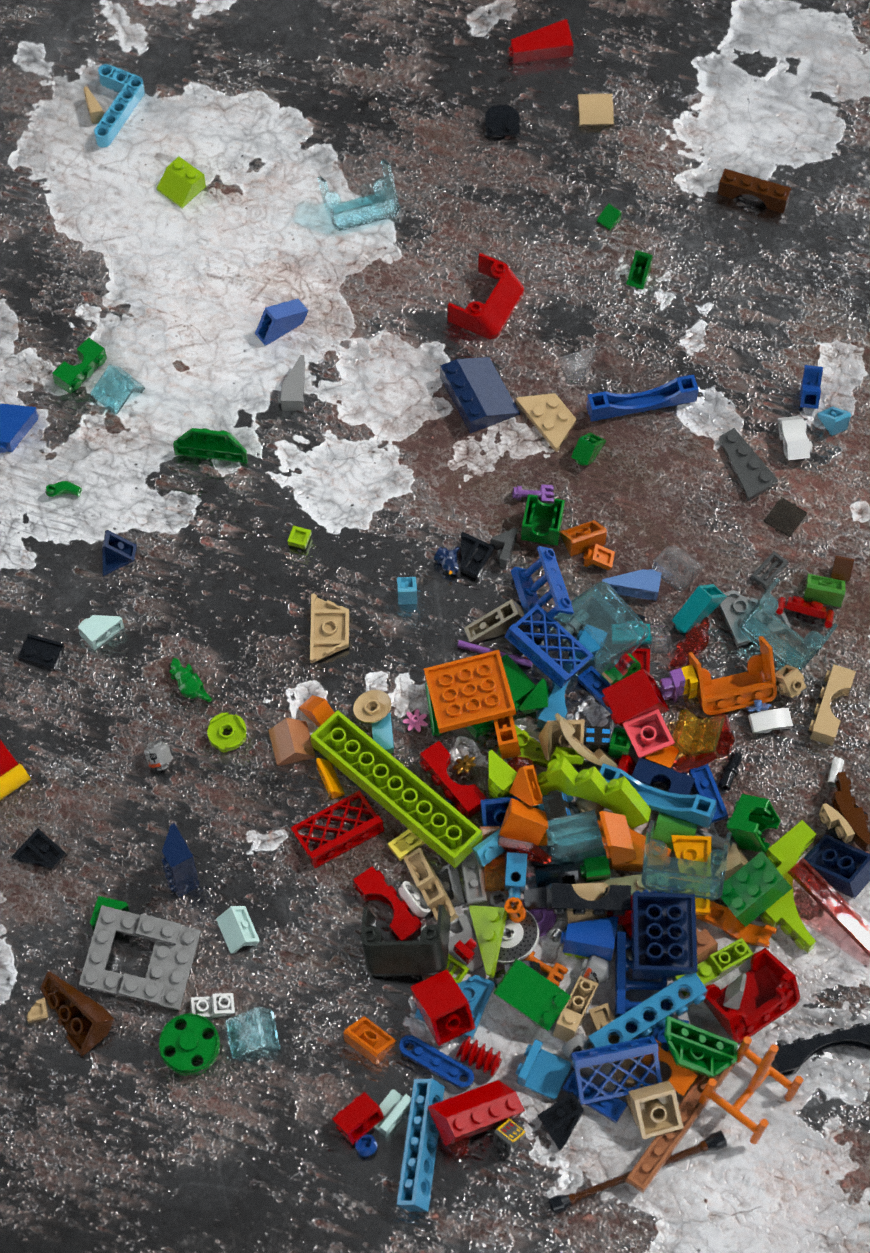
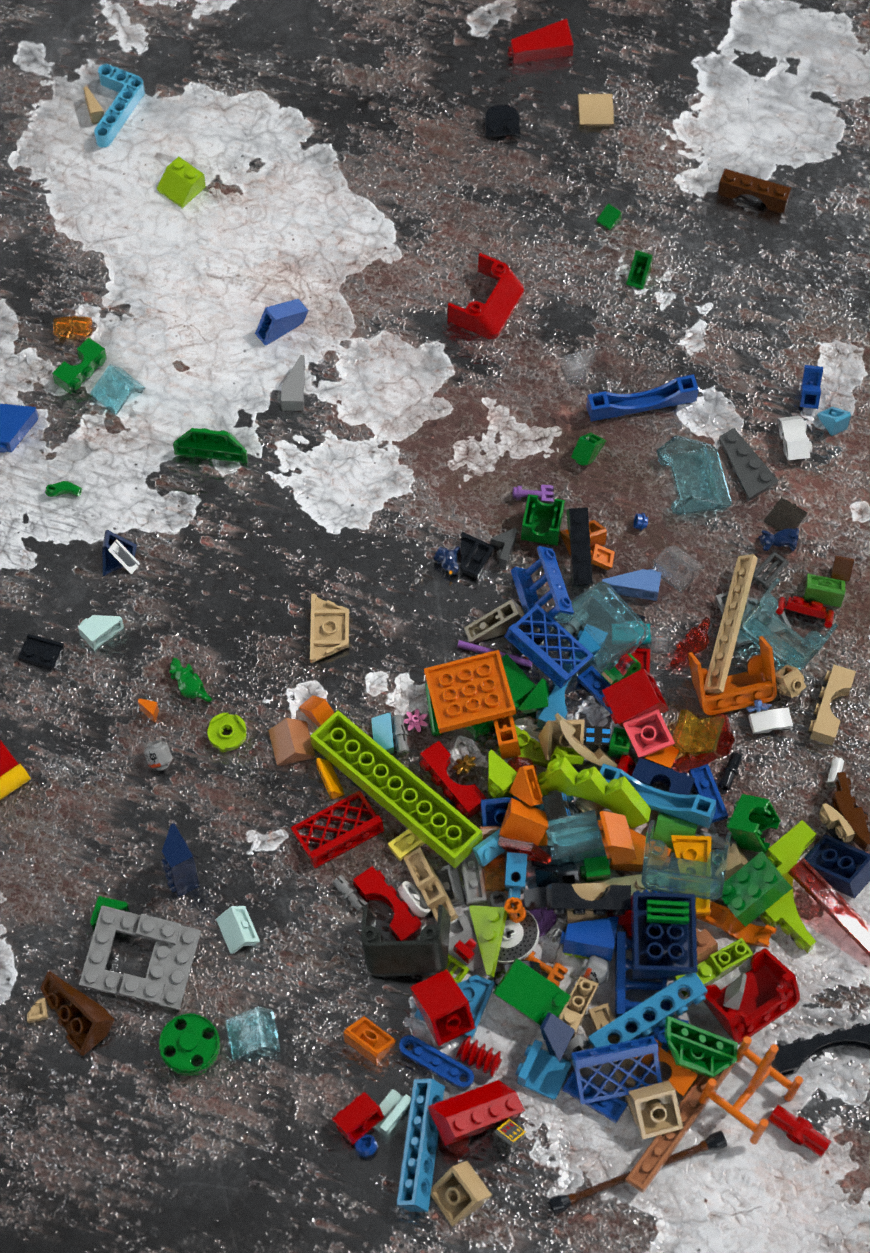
(40, 851): black wing -> none
(72, 325): none -> clear orange slope
(124, 556): none -> sticker
(149, 708): none -> orange slope
(214, 1006): white slope -> none
(299, 537): lime plate -> none
(350, 893): none -> light grey pin
(363, 210): clear light blue windscreen -> none
(372, 706): tan dish -> none
(400, 734): none -> light grey pin
(407, 590): medium azure slope -> none
(459, 1192): none -> tan slope
(477, 392): dark blue slope -> none
(548, 416): tan wing -> none
(556, 1035): none -> dark blue slope
(562, 1119): black wing -> none
(580, 546): none -> black arch
(640, 521): none -> blue plate
(679, 683): medium lavender hips -> none
(680, 908): none -> green tile
(696, 475): none -> clear light blue windscreen
(698, 606): teal slope -> none
(730, 624): none -> tan plate
(783, 538): none -> dark blue animal
(799, 1130): none -> red piece

